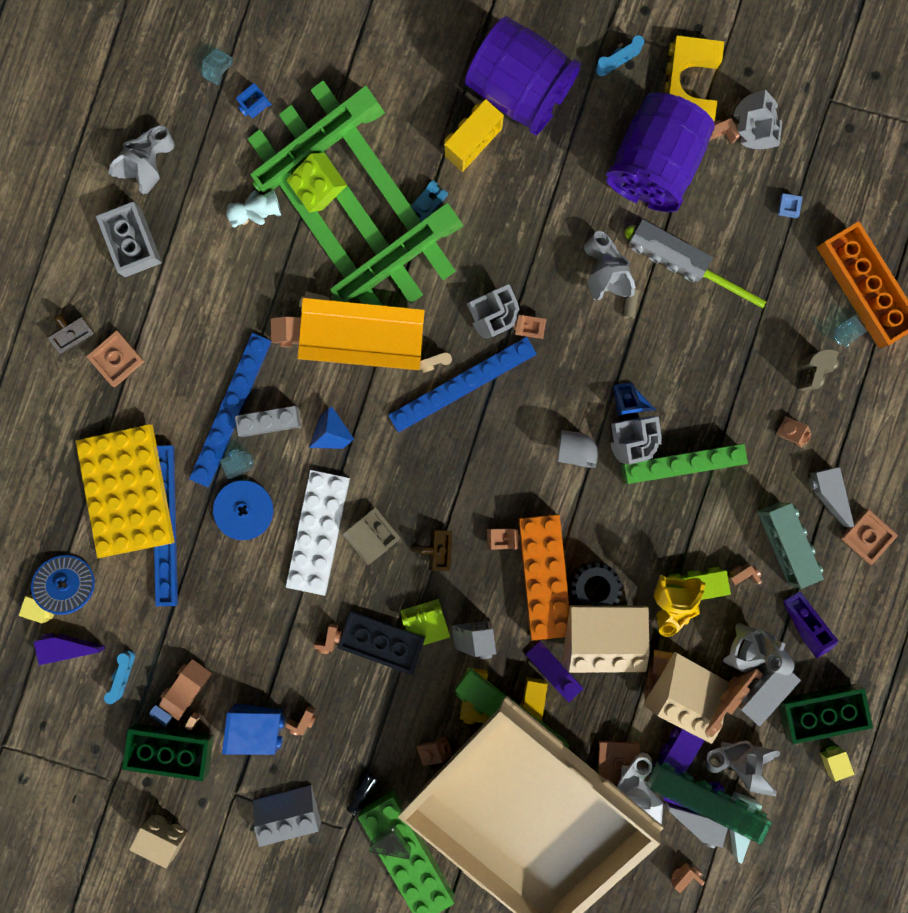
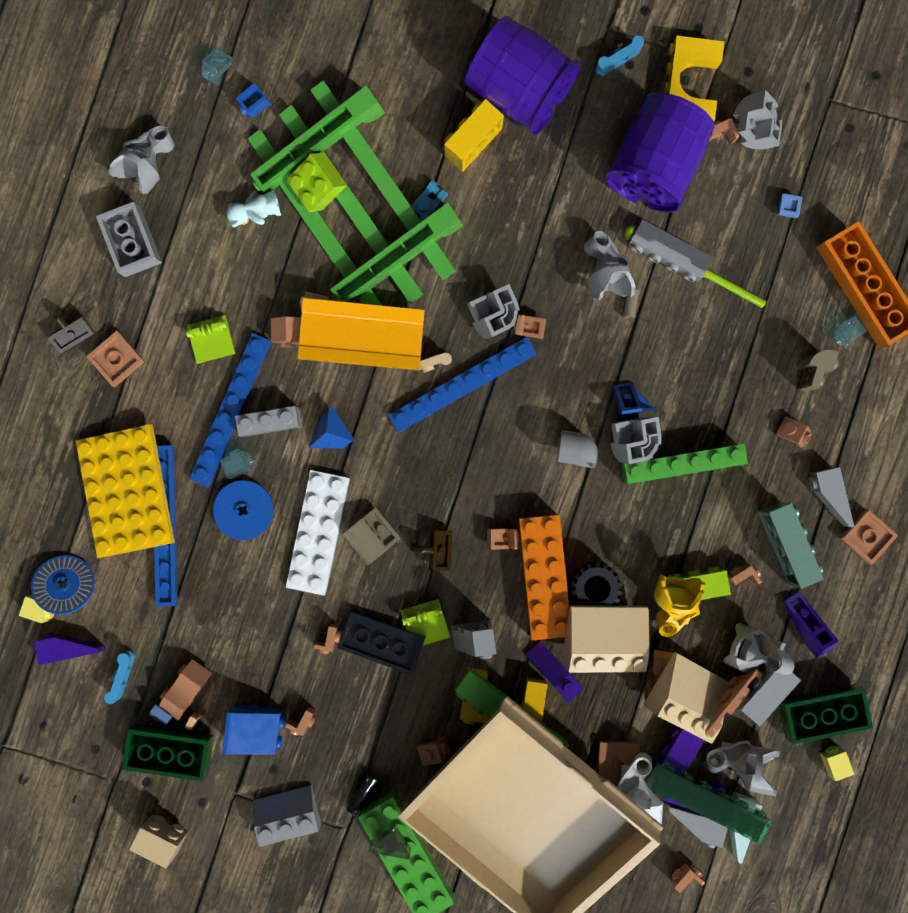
(210, 339): none -> lime hinge

